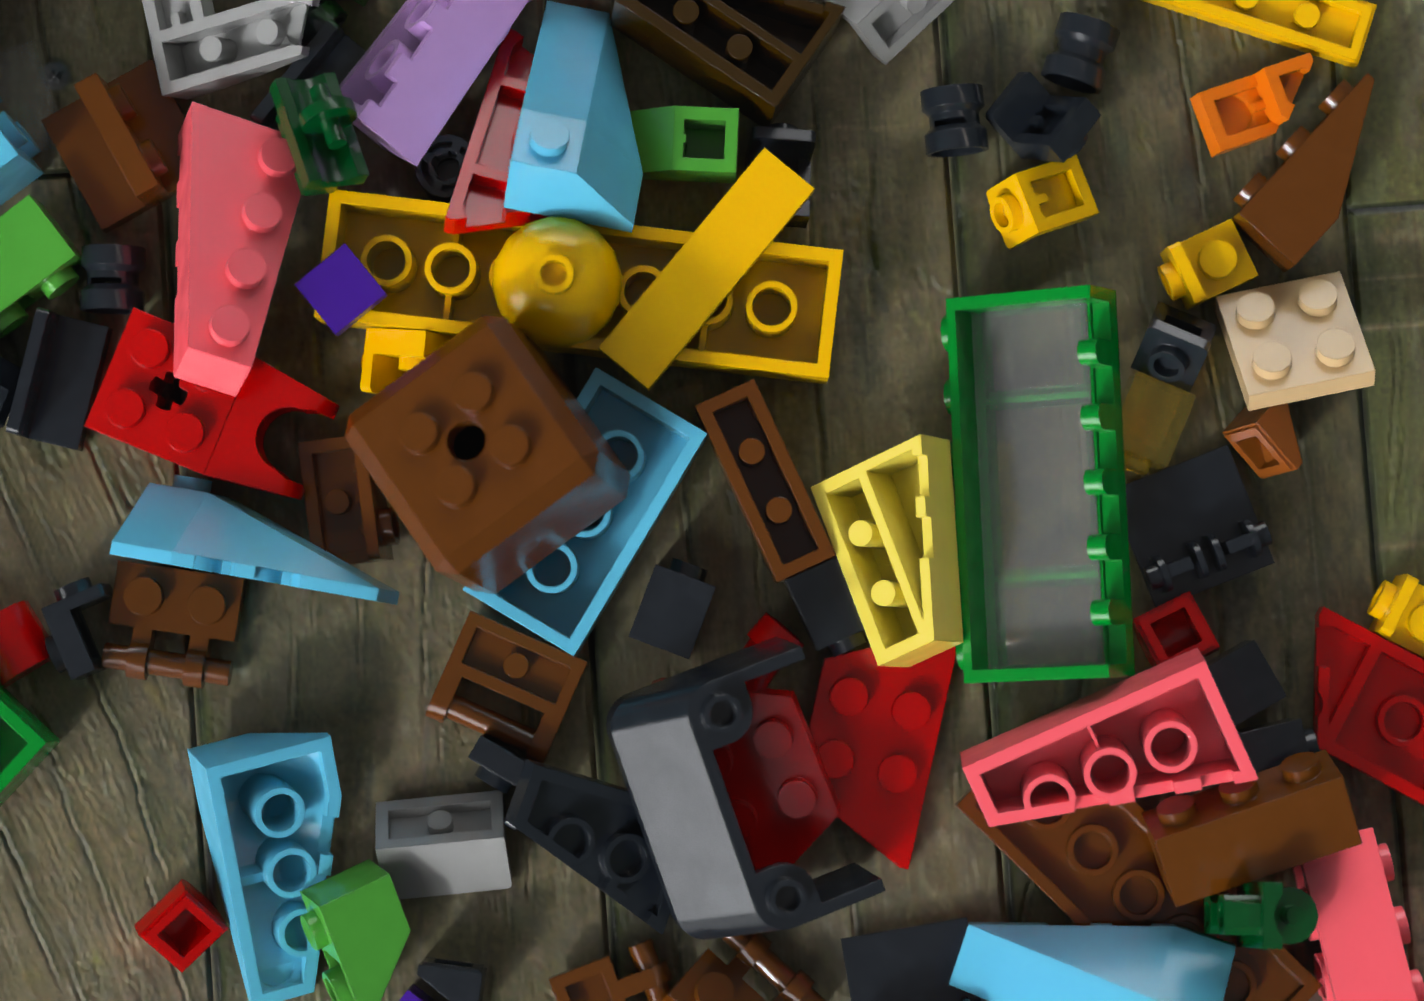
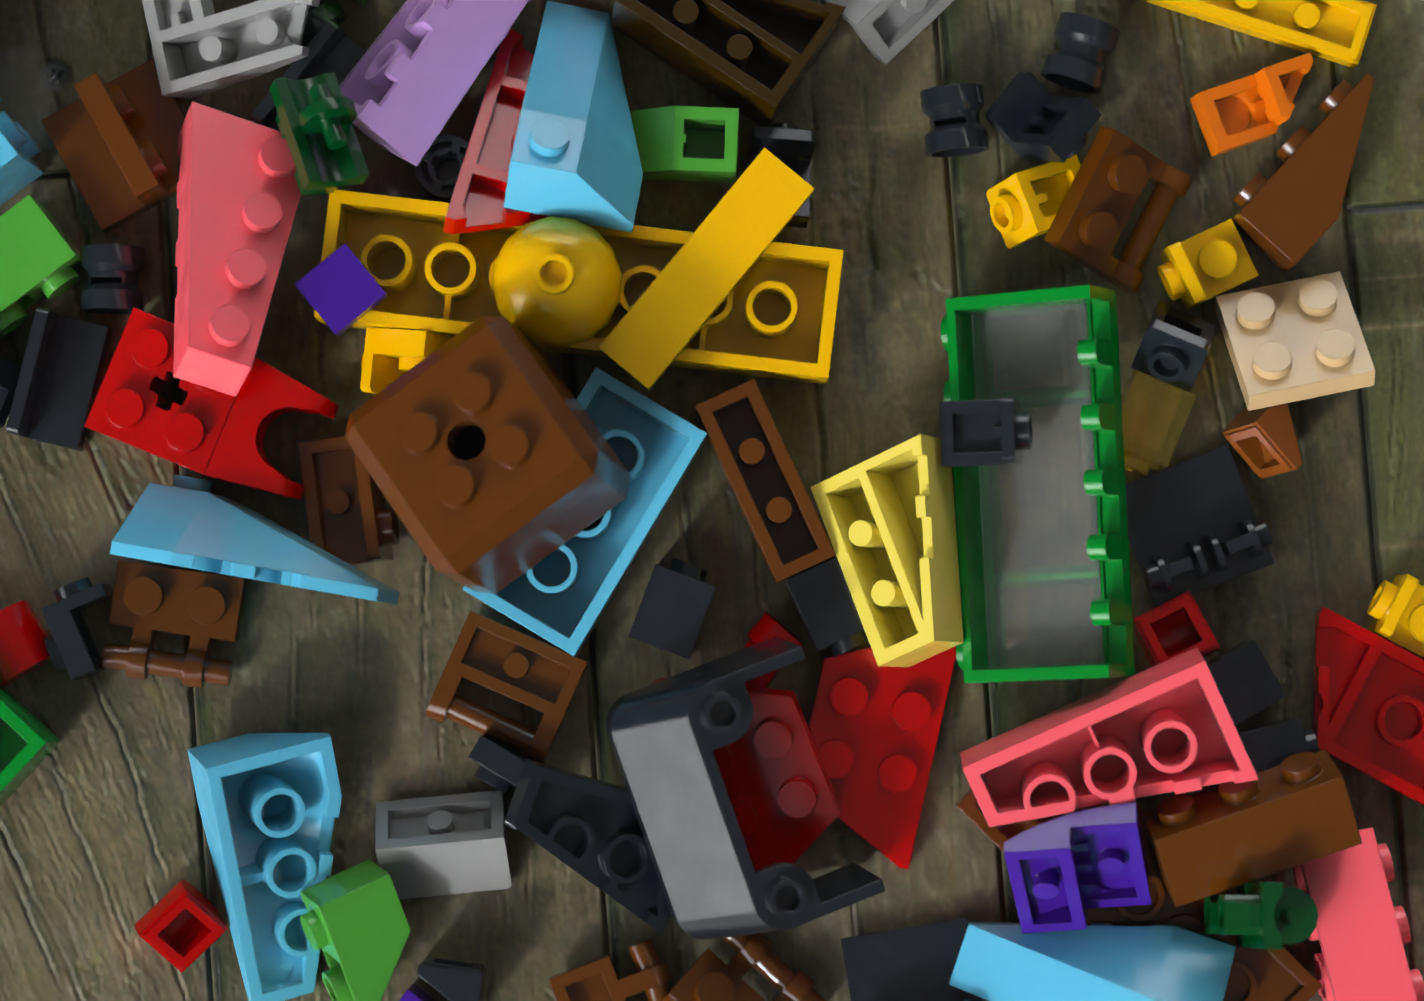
(984, 432): none -> black bracket
(1078, 865): none -> dark purple slope
(1103, 201): none -> reddish brown plate

